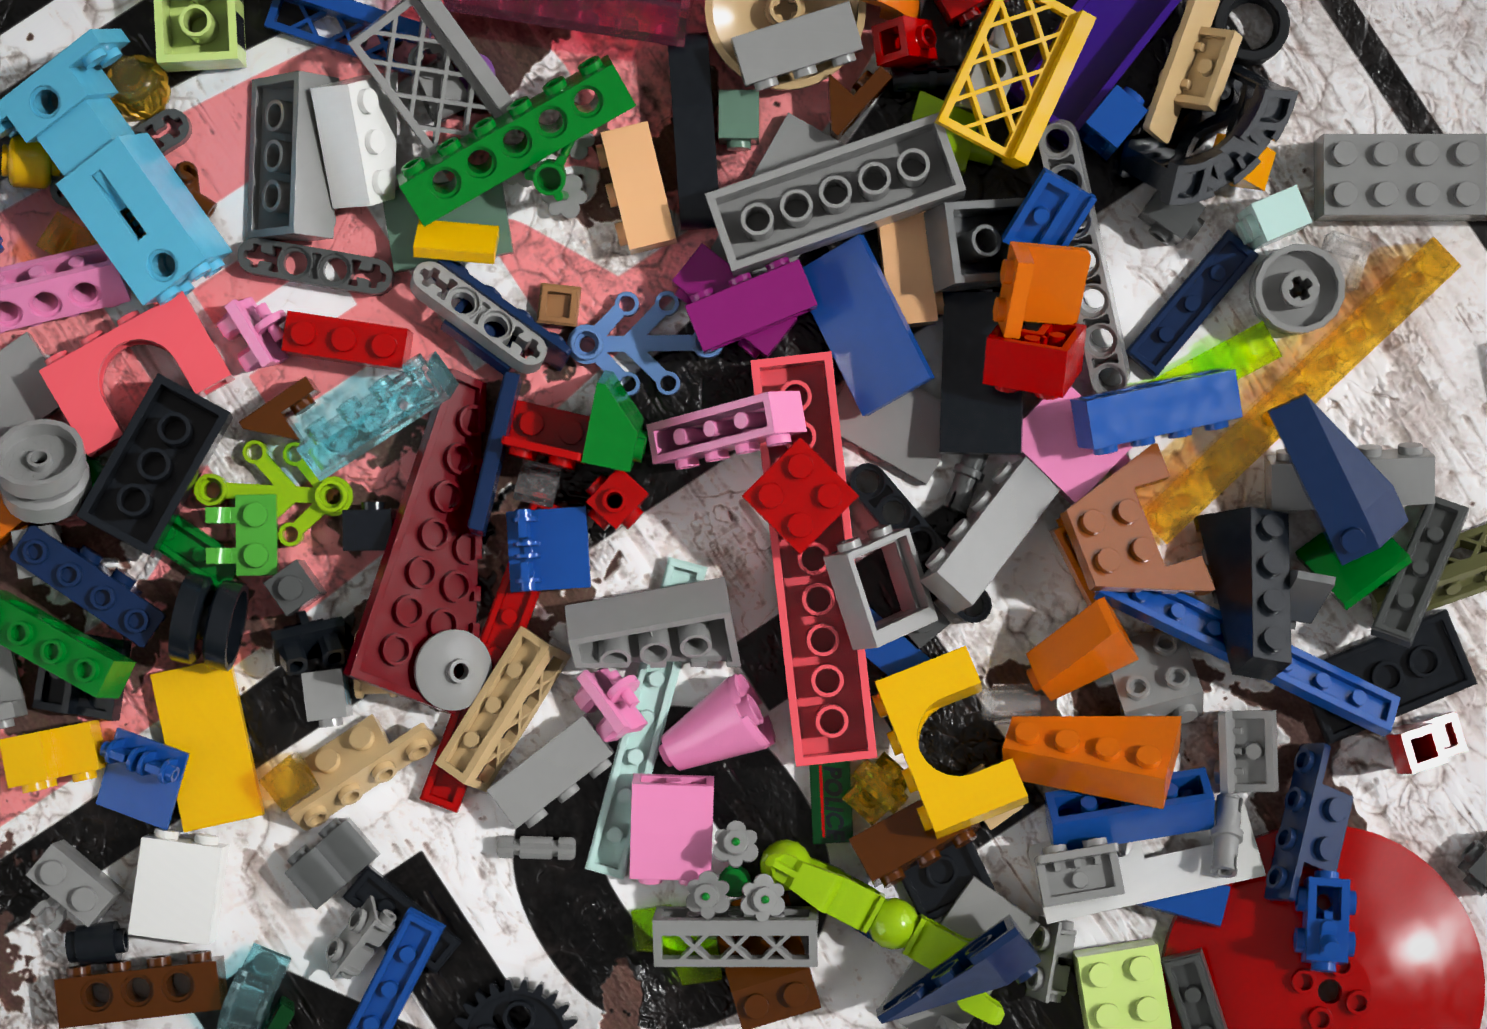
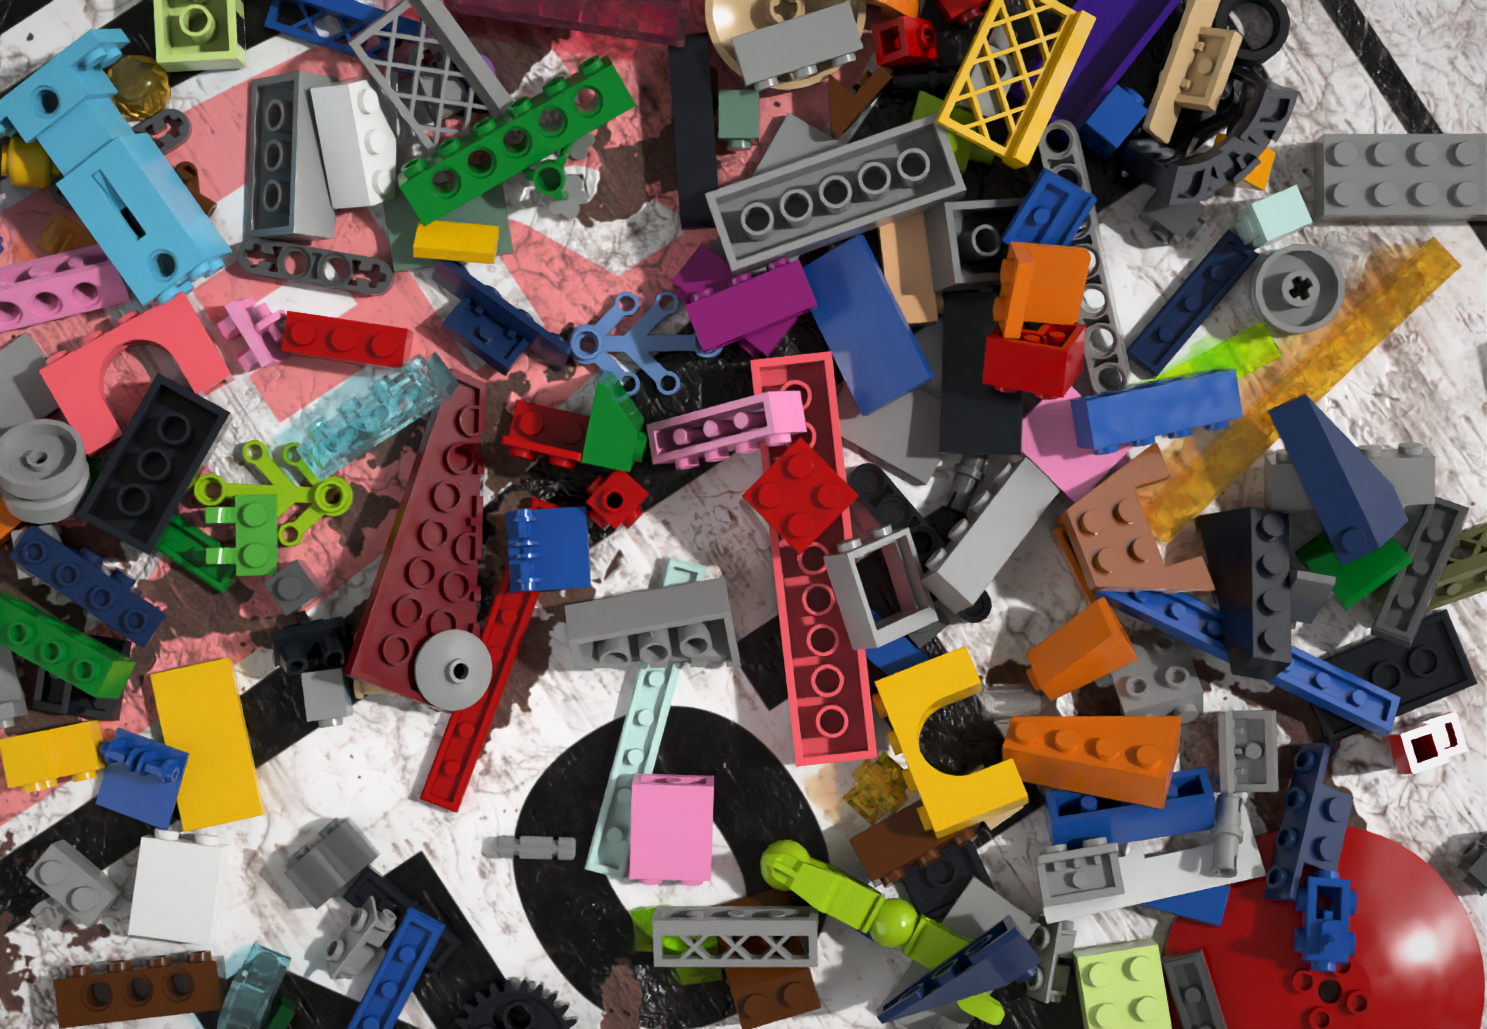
(96, 944): black brick -> none
(208, 621): black wheel -> none
(273, 416): reddish brown slope -> none
(289, 781): clear yellow brick -> none
(357, 764): tan bracket -> none
(368, 527): black brick -> none
(473, 322): light grey beam -> none
(494, 454): dark blue tile -> none
(501, 709): tan fence -> none
(537, 483): clear tile -> none
(552, 773): light grey brick -> none
(559, 305): medium nougat tile -> none
(614, 699): bright pink hips -> none
(636, 188): light nougat brick -> none
(711, 894): light grey plant -> none
(718, 727): bright pink cone -> none
(829, 812): dark green tile -> none

